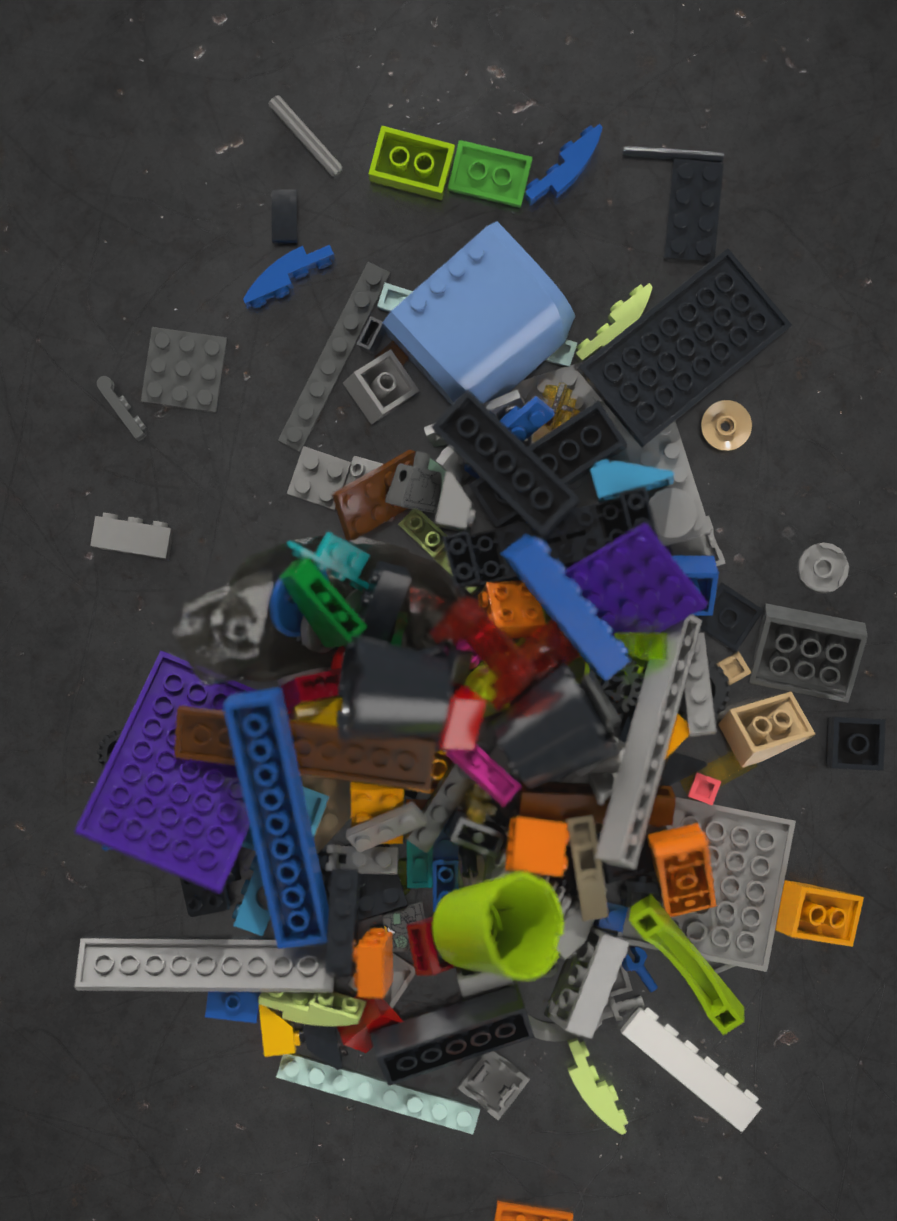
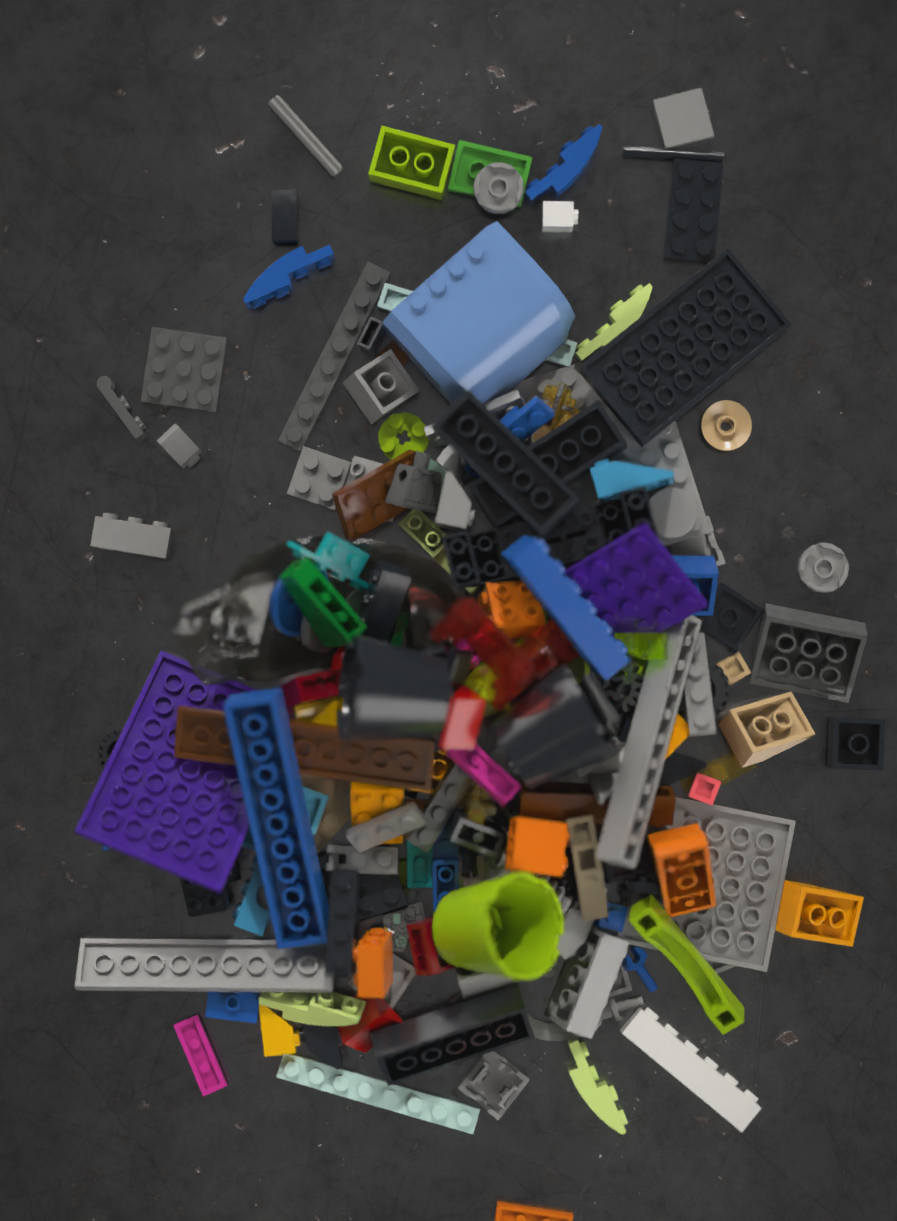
(180, 447): none -> light grey slope
(200, 1054): none -> dark pink plate
(396, 425): none -> lime plate
(498, 188): none -> light grey tile
(559, 216): none -> white brick
(683, 118): none -> light grey tile

